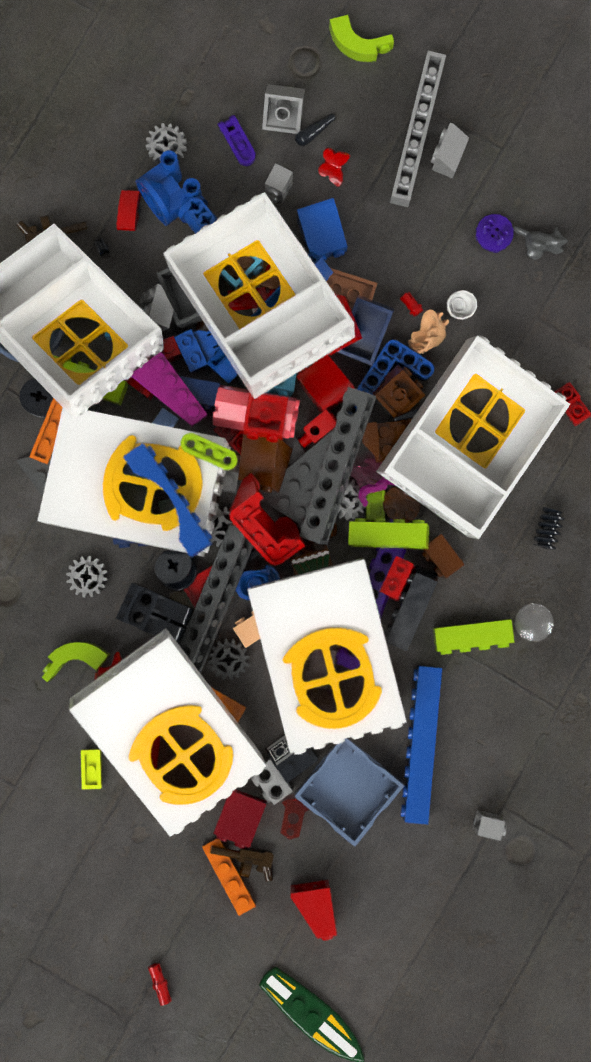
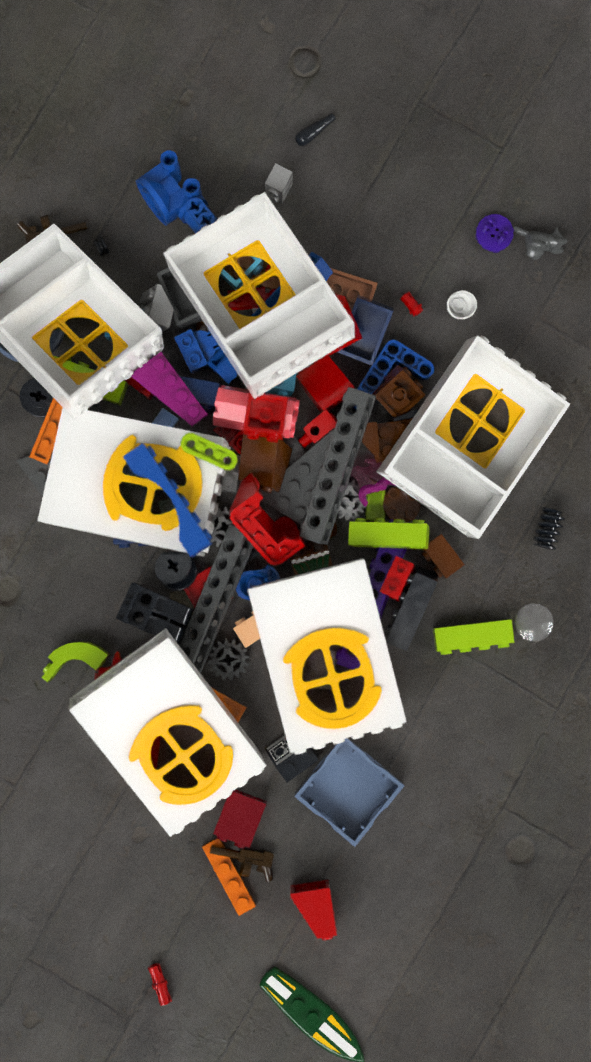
(88, 568): light grey gear -> none
(91, 768): neon yellow plate -> none
(128, 210): red slope -> none
(171, 349): red brick -> none
(174, 143): light grey gear -> none
(237, 141): dark purple plate -> none
(274, 779): light grey brick -> none
(283, 108): light grey slope -> none
(298, 808): clear red piece -> none
(322, 229): blue slope -> none
(333, 165): red animal -> none
(355, 46): lime arch -> none
(418, 129): light grey brick -> none
(422, 744): blue brick -> none
(430, 334): light nougat helmet -> none
(449, 150): light grey slope -> none
(489, 825): light grey brick -> none
(577, 410): red slope -> none

